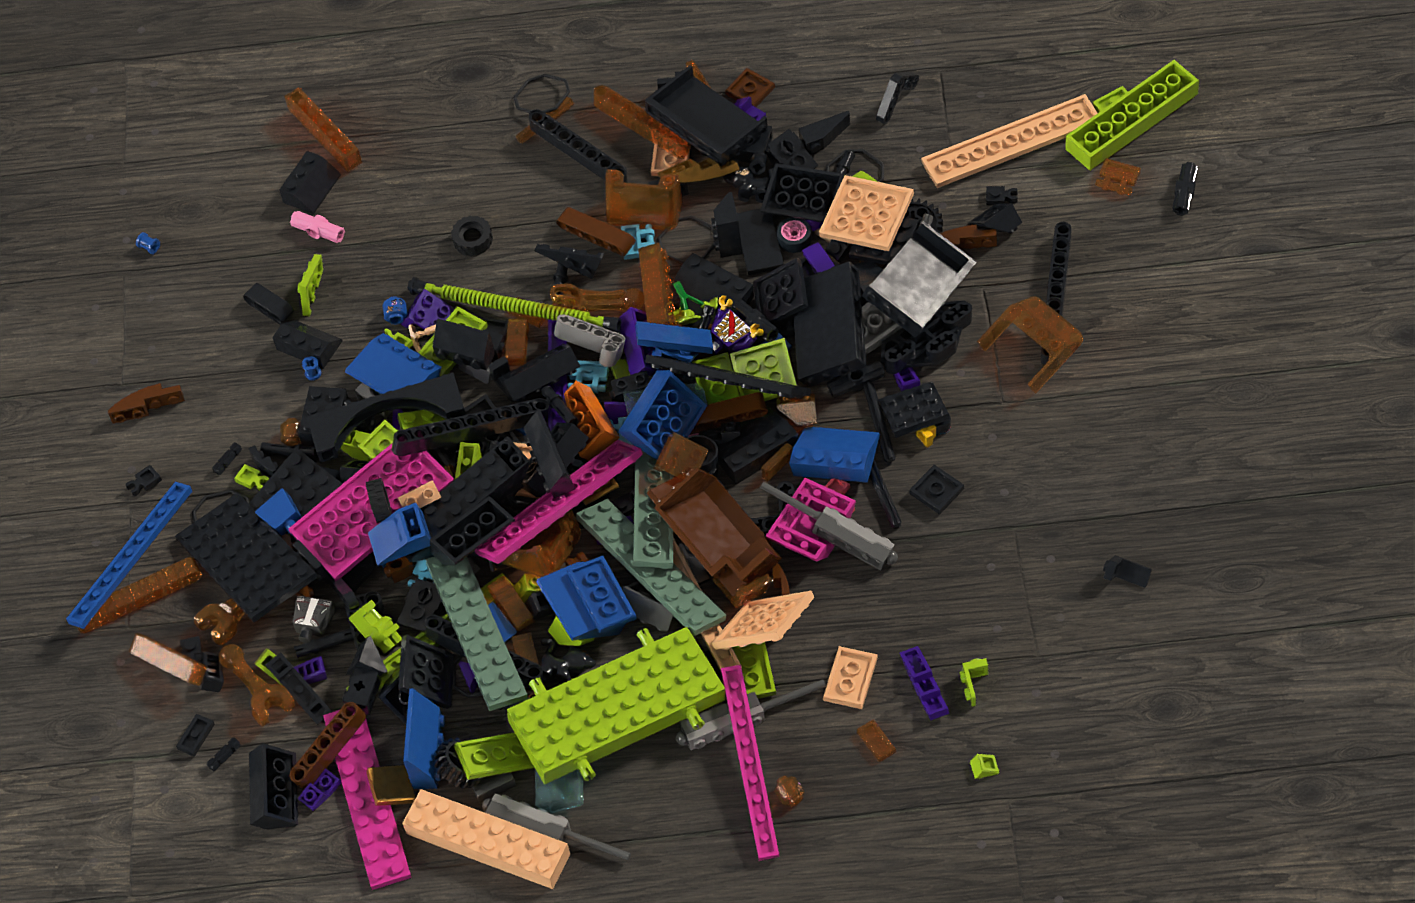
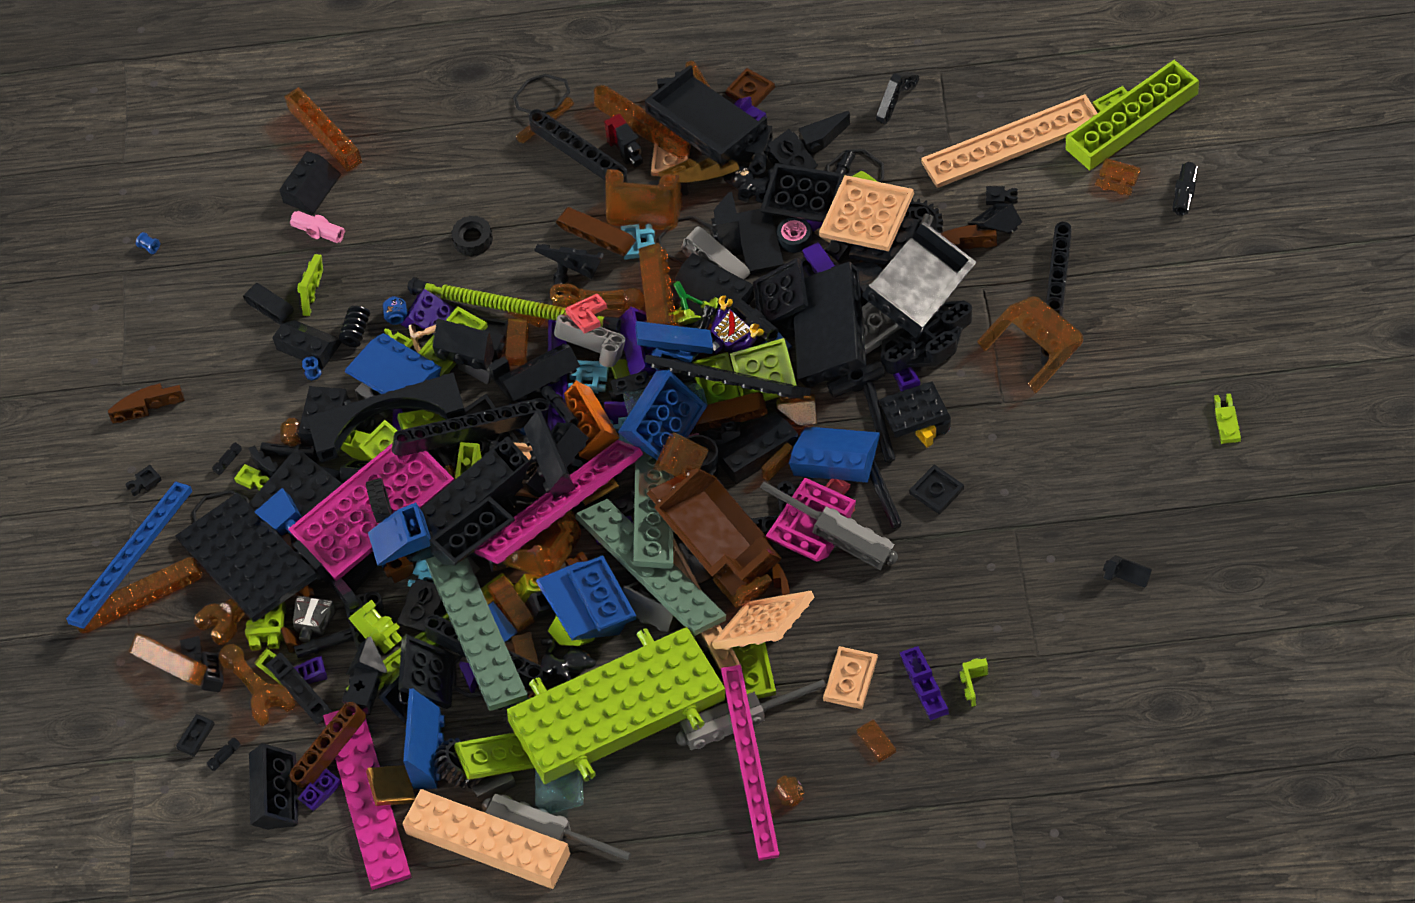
(267, 629): none -> lime hips
(291, 638): none -> reddish brown slope
(354, 326): none -> black piece
(422, 495): light nougat hinge -> none
(583, 312): none -> coral tile
(622, 136): none -> black hips
(707, 247): none -> light grey beam
(984, 766): lime slope -> none
(1227, 420): none -> lime hinge

